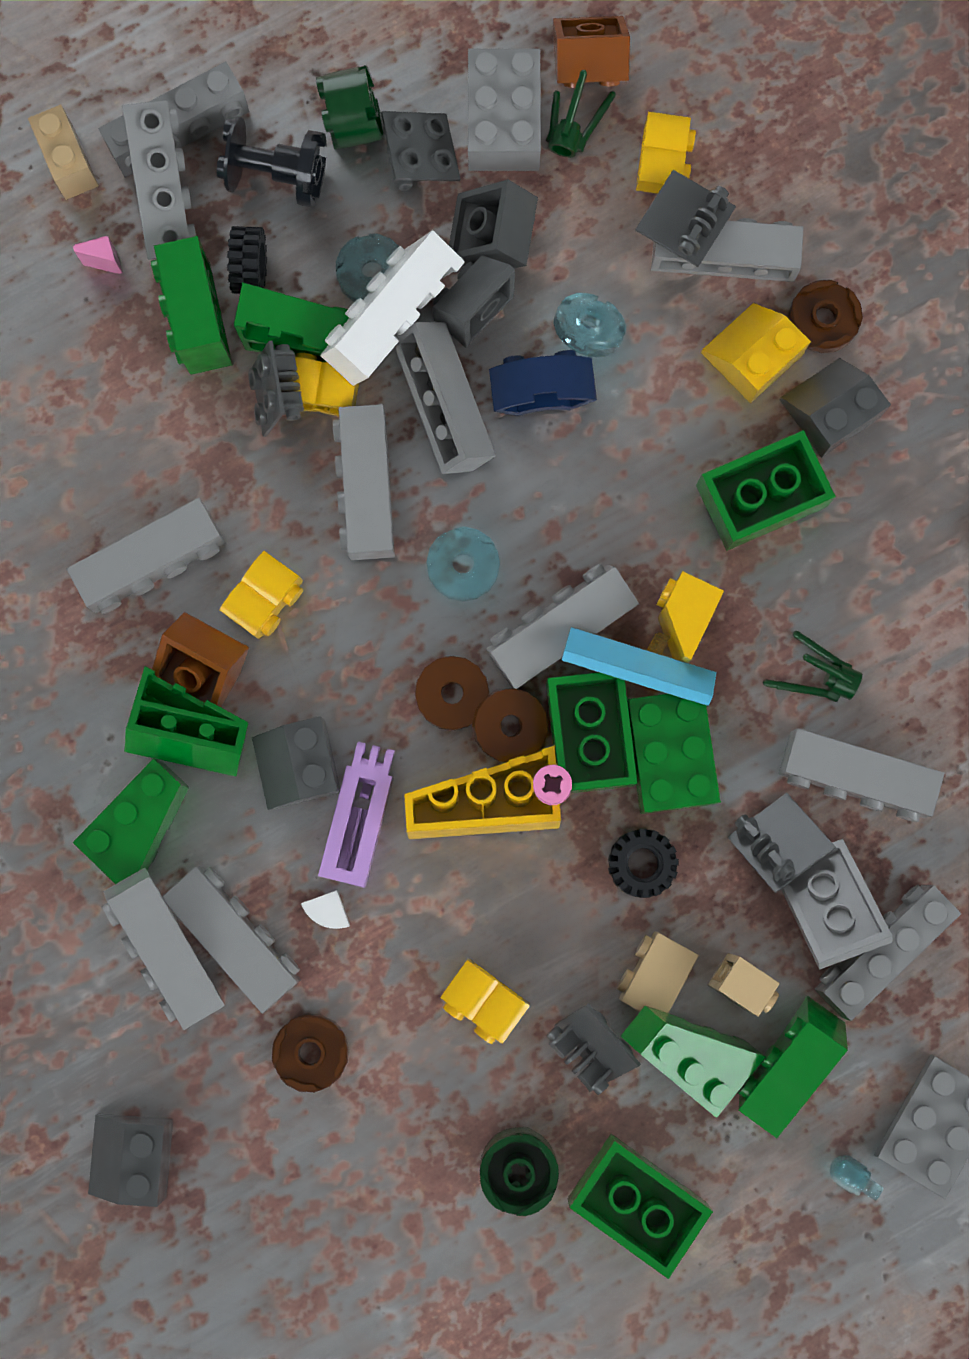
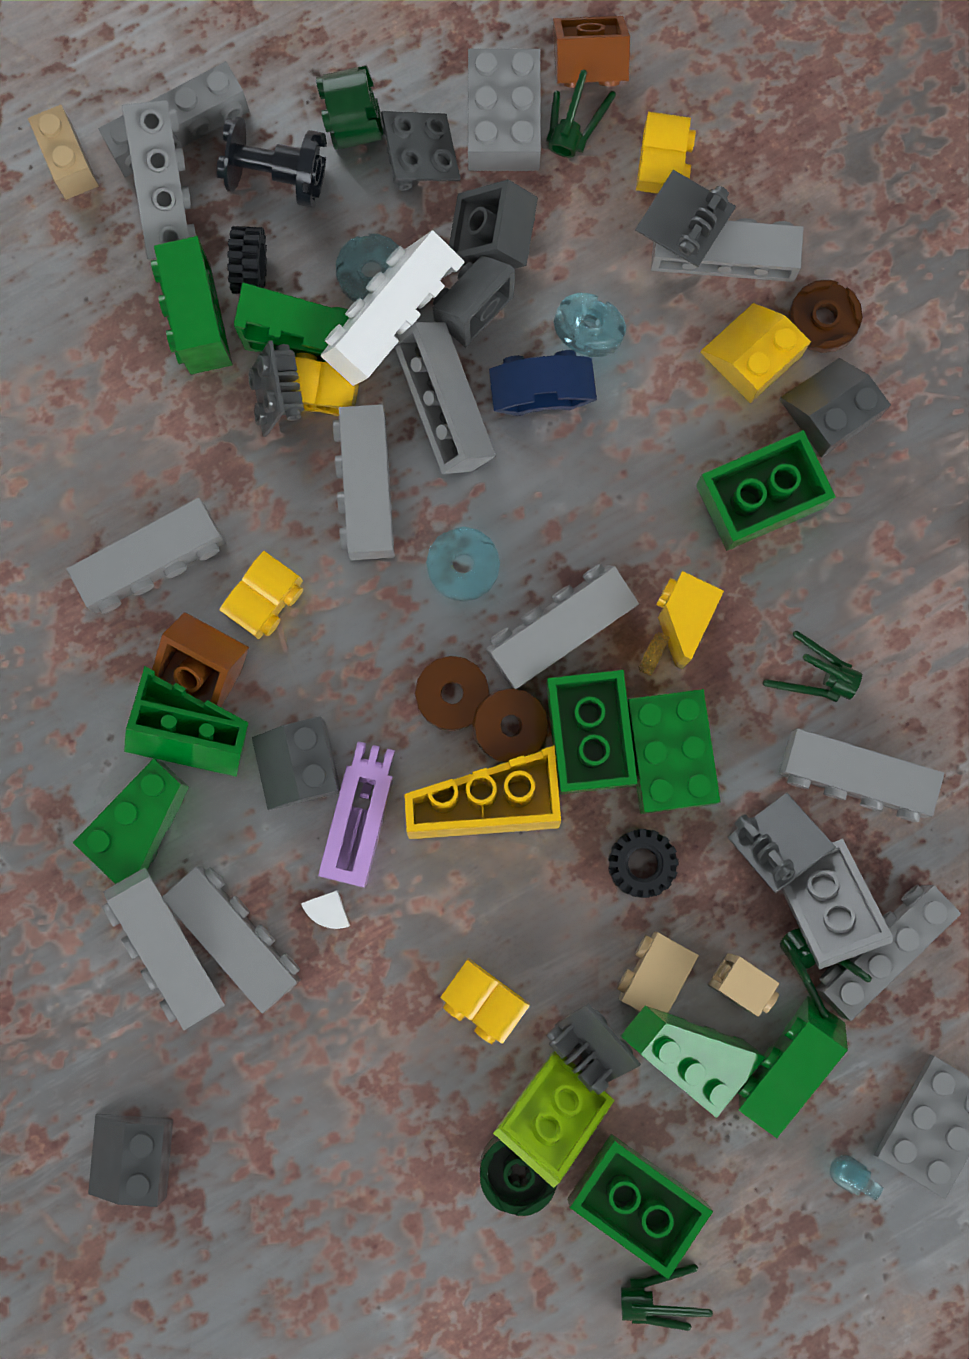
(98, 254): bright pink slope -> none
(287, 1058): reddish brown tile -> none
(553, 1119): none -> lime tile
(554, 790): bright pink wheel -> none
(639, 666): medium azure tile -> none
(639, 1307): none -> dark green plant
(800, 956): none -> dark green plant

